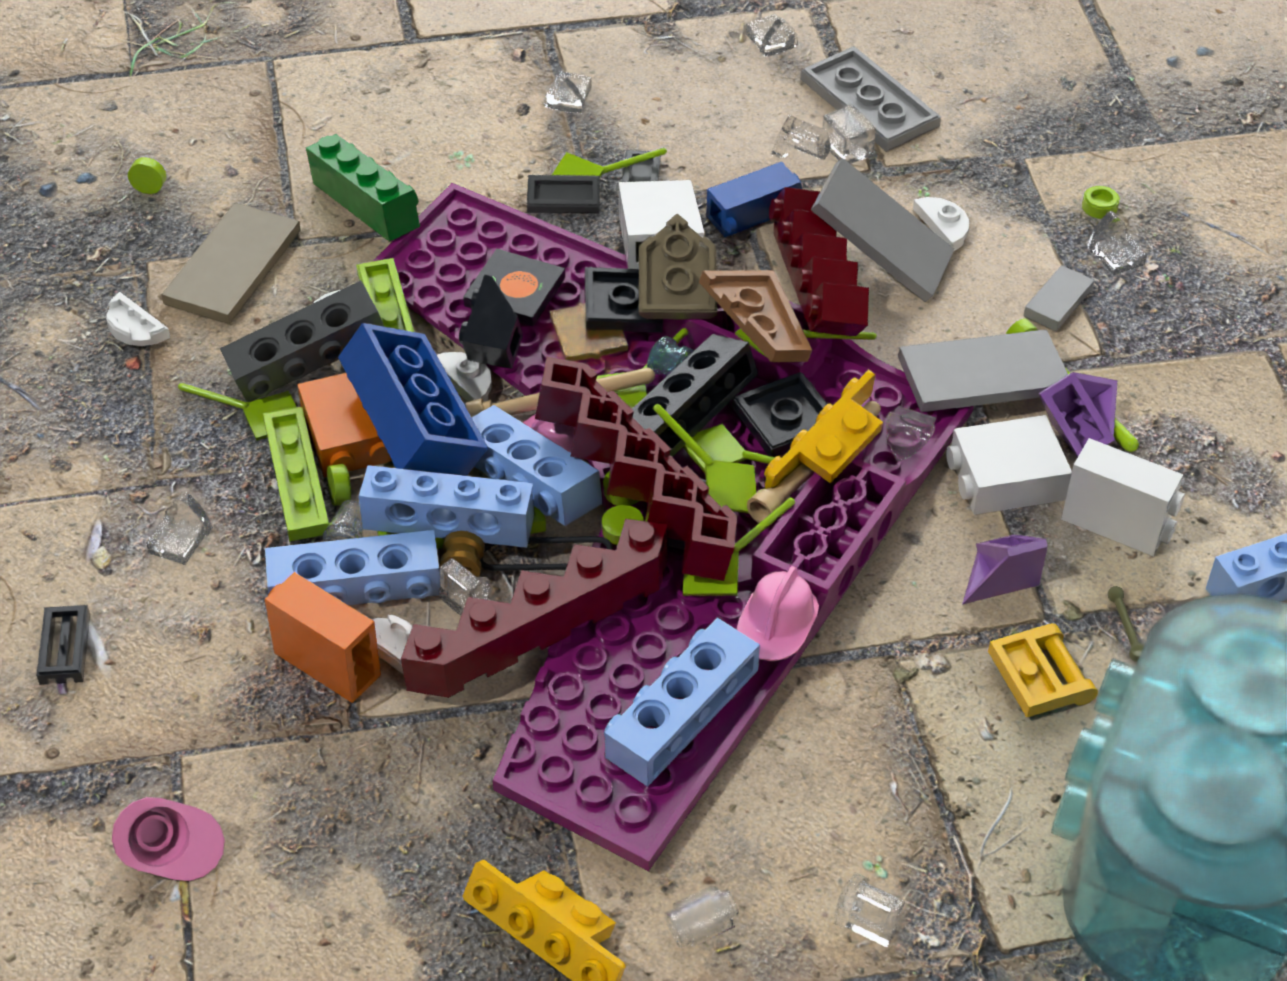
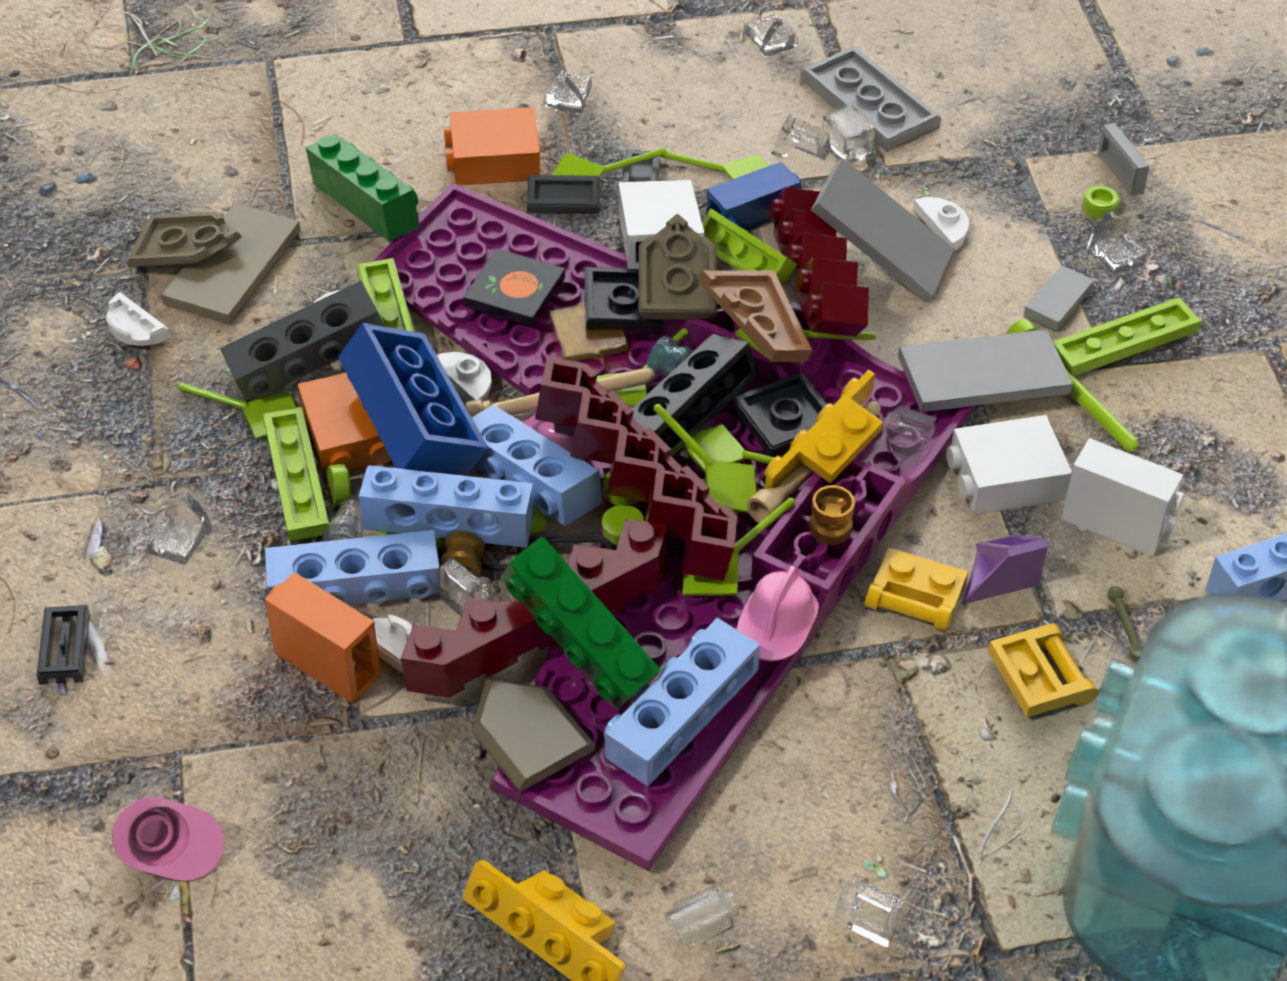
(147, 175): lime tile -> none
(181, 239): none -> dark tan tile
(492, 146): none -> orange brick
(493, 327): black slope -> none
(527, 731): none -> dark tan tile
(579, 623): none -> green brick
(732, 169): none -> lime piece
(743, 249): none -> lime plate
(832, 515): none -> pearl gold wheel
(916, 586): none -> yellow plate
(1082, 409): medium lavender slope -> none
(1123, 159): none -> light grey tile
(1126, 336): none -> lime plate

